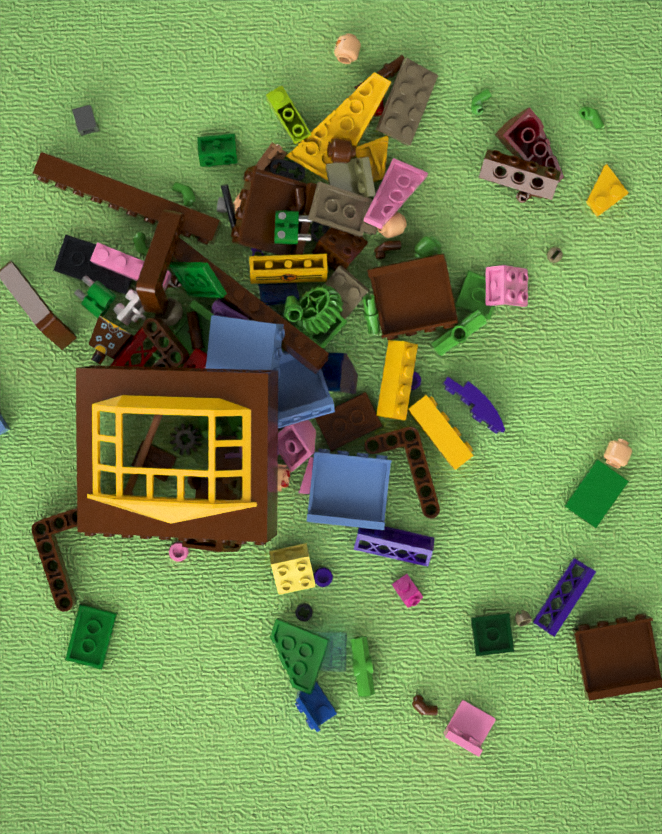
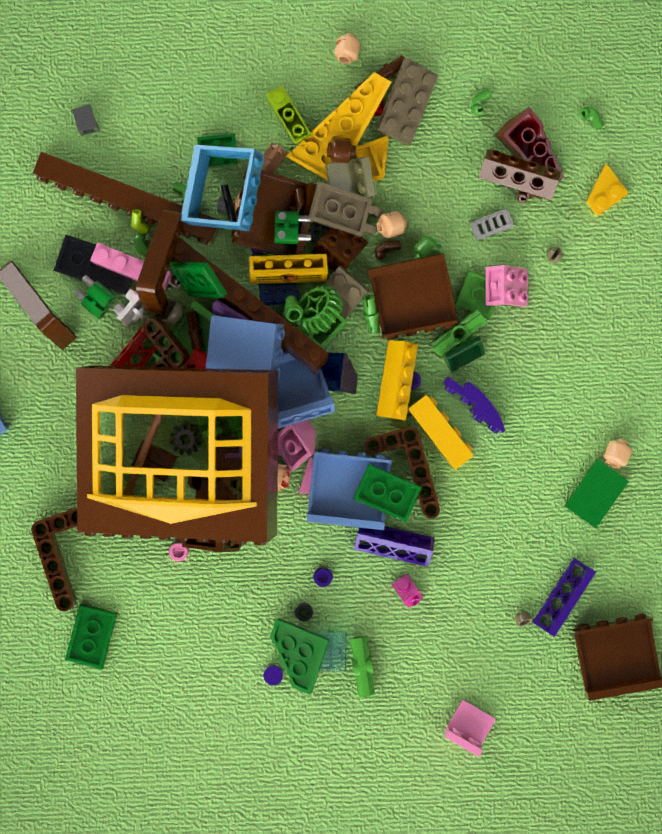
(108, 340): reddish brown torso -> none
(137, 224): none -> lime arm
(197, 180): none -> dark azure window
(273, 675): none -> dark purple tile
(288, 166): black beam -> none
(292, 569): light yellow bracket -> none
(315, 706): blue bracket -> none
(348, 421): reddish brown tile -> none
(387, 493): none -> green tile
(393, 191): bright pink wing -> none
(422, 708): reddish brown arm -> none
(464, 354): none -> dark green tile
(492, 634): dark green plate -> none
(509, 224): none -> light grey slope

